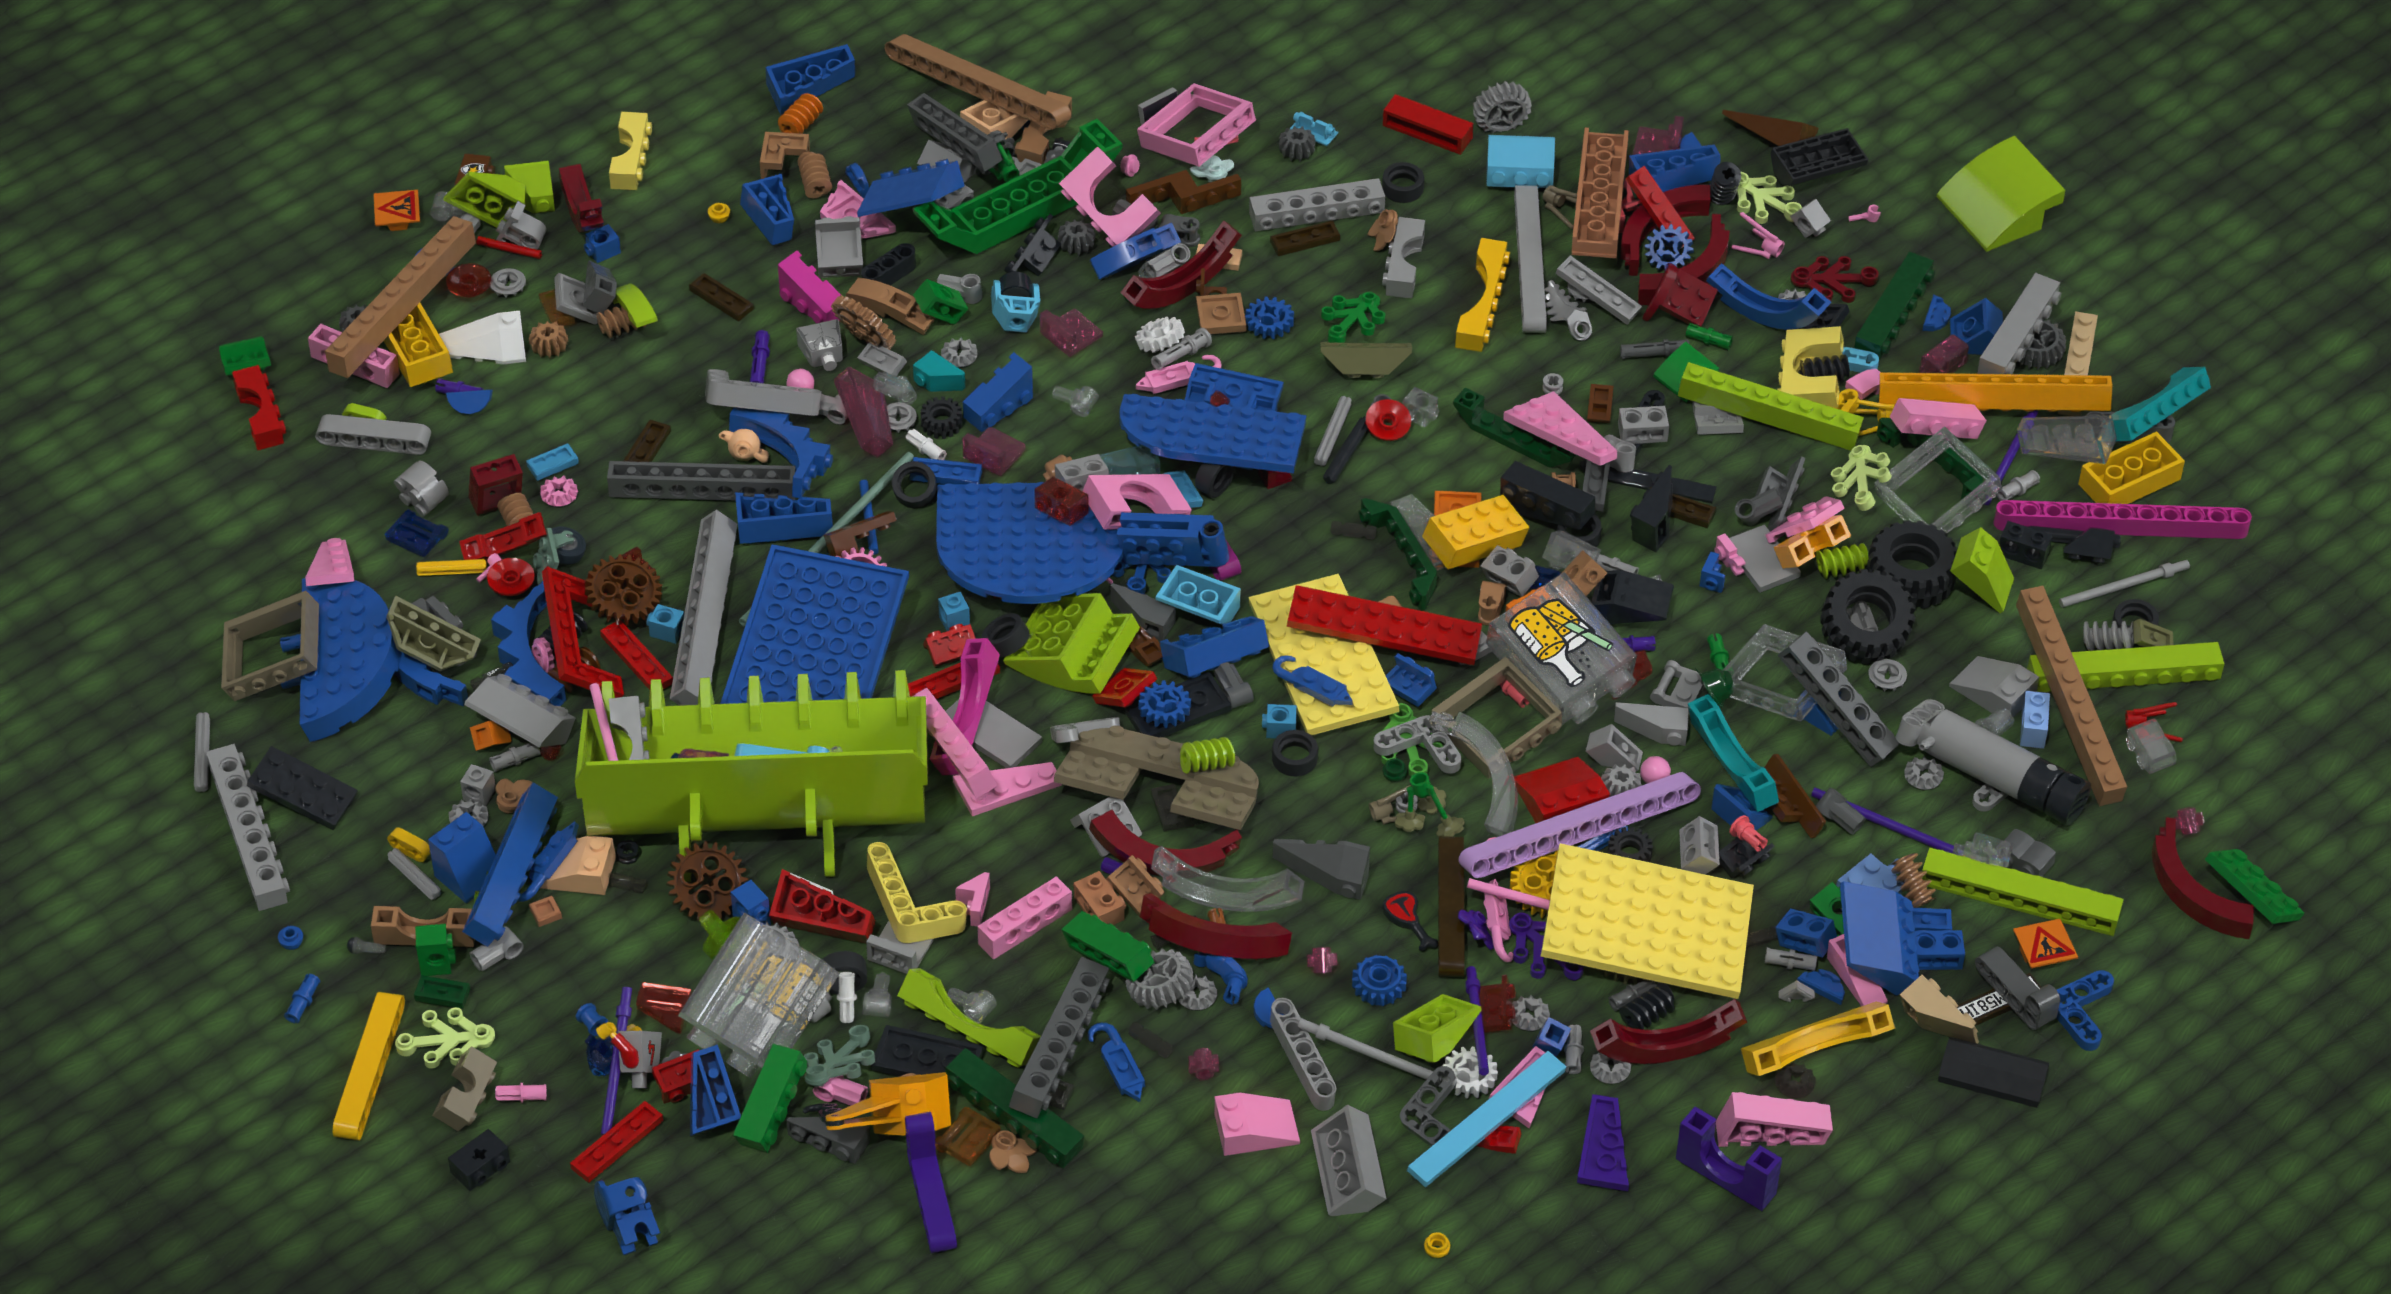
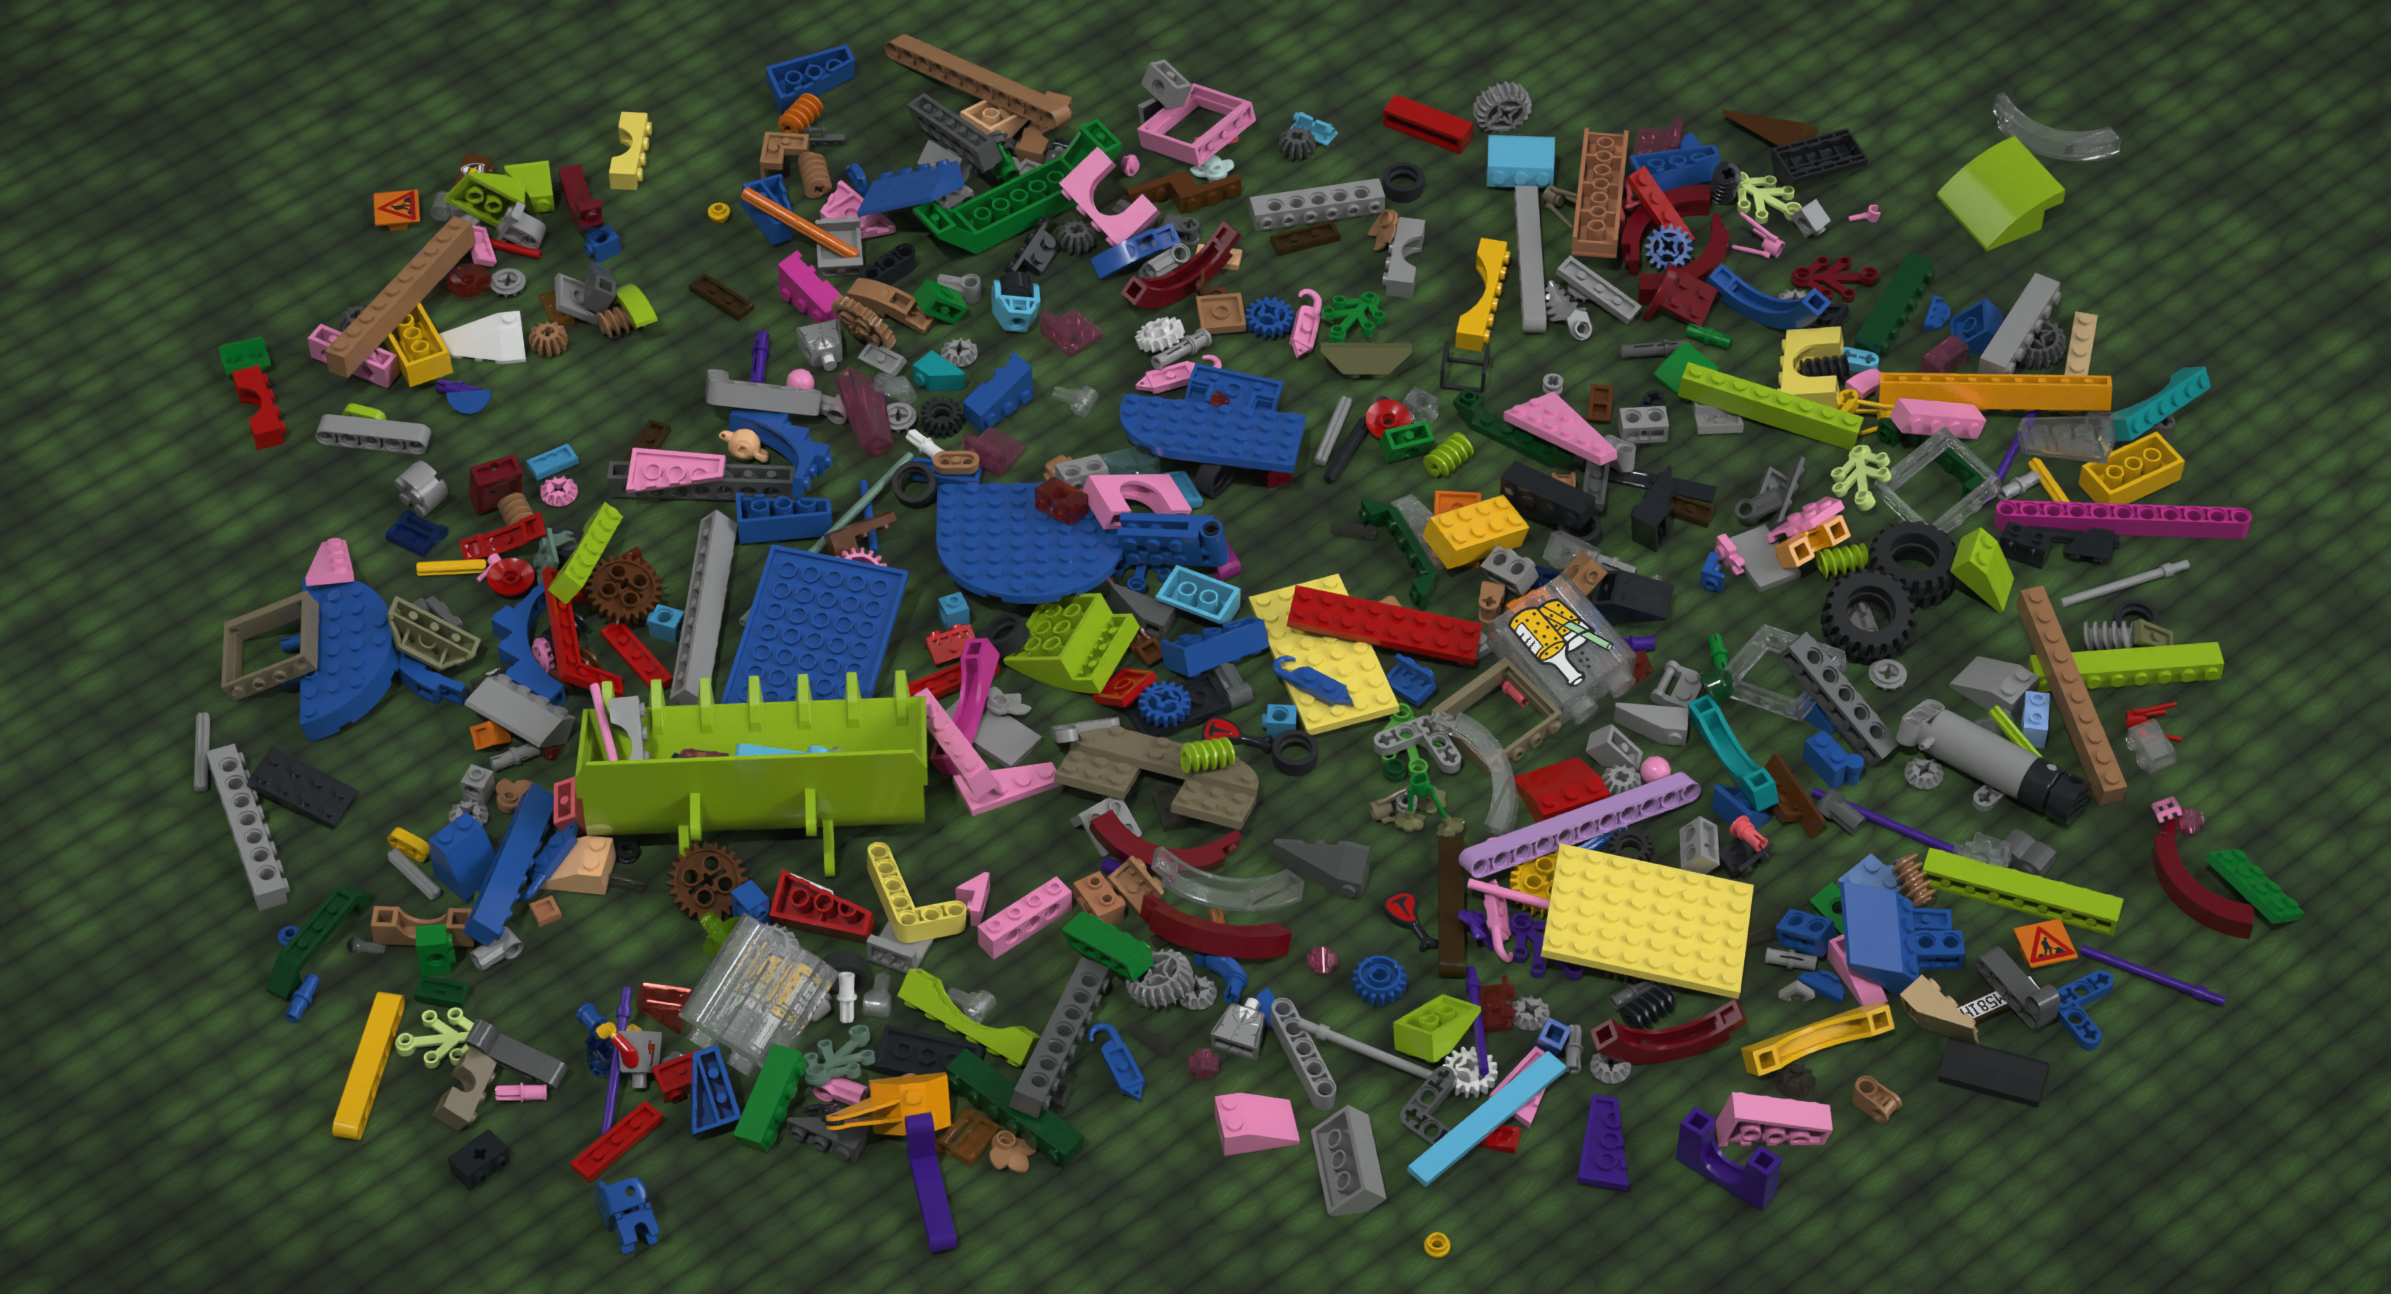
(285, 974): none -> dark green slope
(482, 250): none -> bright pink plate
(516, 1055): none -> dark grey beam
(567, 806): none -> coral brick
(587, 553): none -> lime arch
(667, 469): none -> bright pink wing
(799, 223): none -> orange axle
(825, 139): none -> dark grey piece
(956, 462): none -> medium nougat plate
(1005, 703): none -> light grey plate
(1166, 84): none -> light grey brick
(1220, 727): none -> black piece
(1240, 1030): none -> light grey torso
(1306, 324): none -> bright pink plate
(1406, 441): none -> green brick
(1448, 455): none -> lime piece
(1468, 361): none -> black piece
(1831, 761): none -> blue hinge
(1875, 1100): none -> medium nougat piece
(2011, 730): none -> lime axle
(2048, 481): none -> yellow axle
(2052, 142): none -> clear arch
(2166, 811): none -> bright pink tile
(2198, 992): none -> dark purple bar

